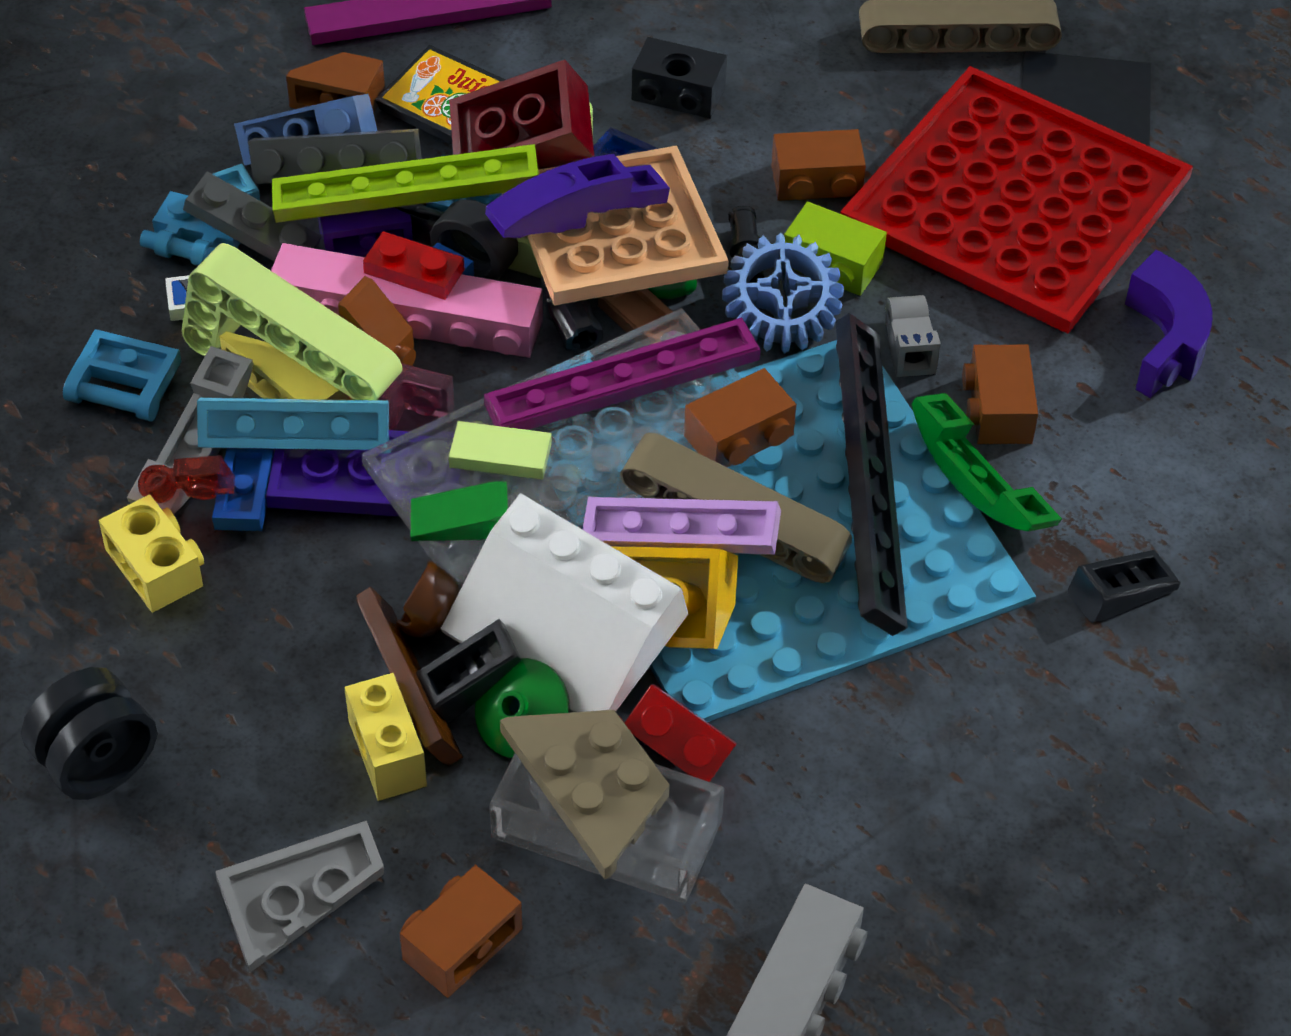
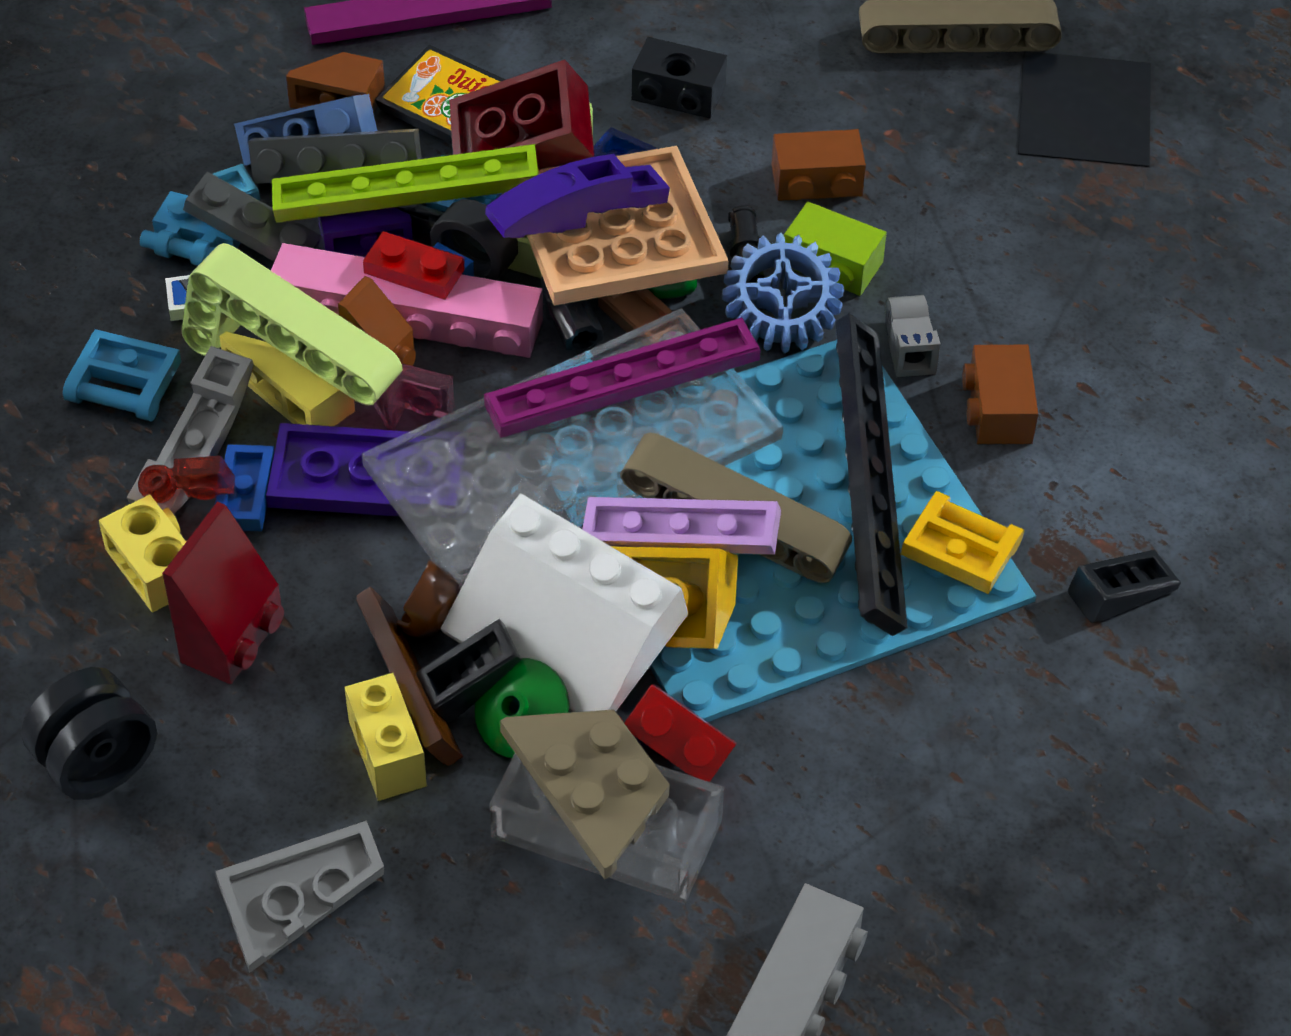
(221, 598): none -> dark red slope
(292, 423): medium azure plate -> none
(459, 513): green slope -> none
(460, 930): dark orange brick -> none
(500, 450): yellowish green tile -> none
(740, 419): dark orange brick -> none
(945, 433): green slope -> none
(961, 543): none -> yellow plate
(1018, 197): red plate -> none
(1181, 309): dark purple arch -> none

